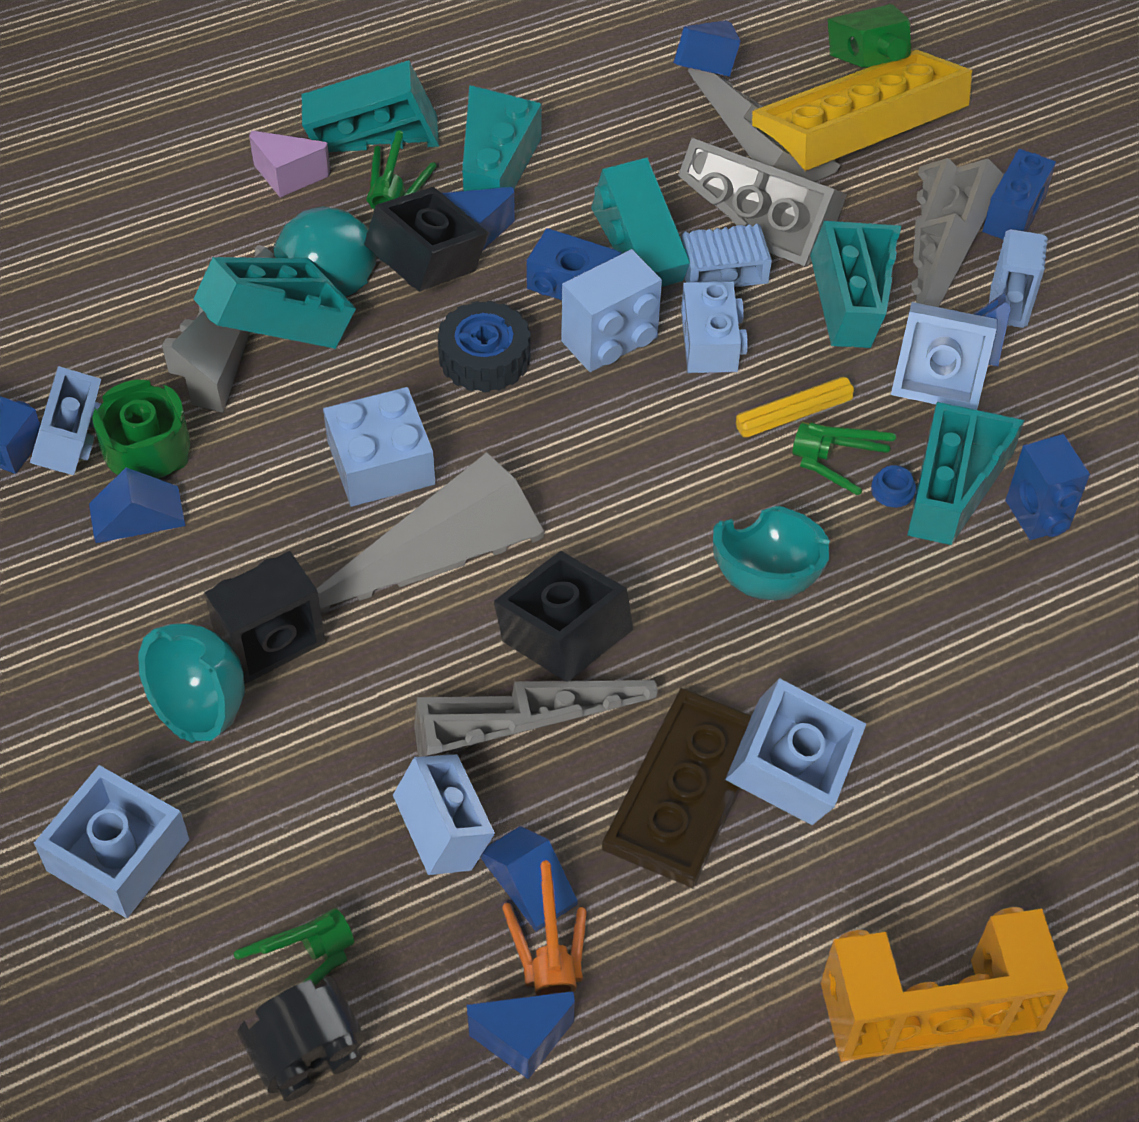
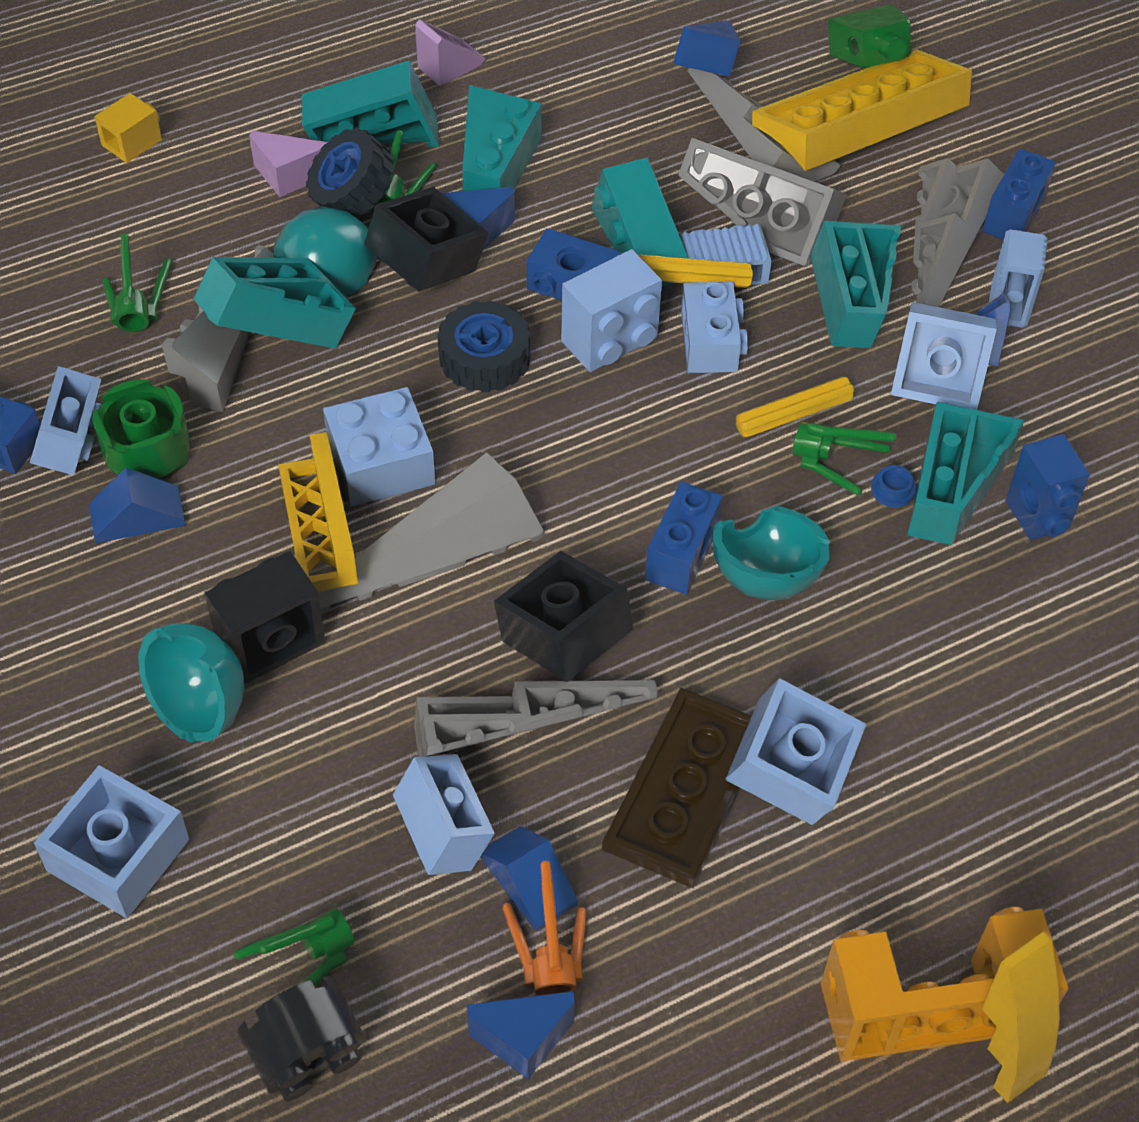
(128, 127): none -> yellow brick
(131, 308): none -> green plant
(331, 510): none -> yellow fence
(350, 172): none -> black wheel
(444, 54): none -> lavender slope
(683, 538): none -> blue brick
(695, 270): none -> yellow axle
(1026, 1014): none -> yellow slope

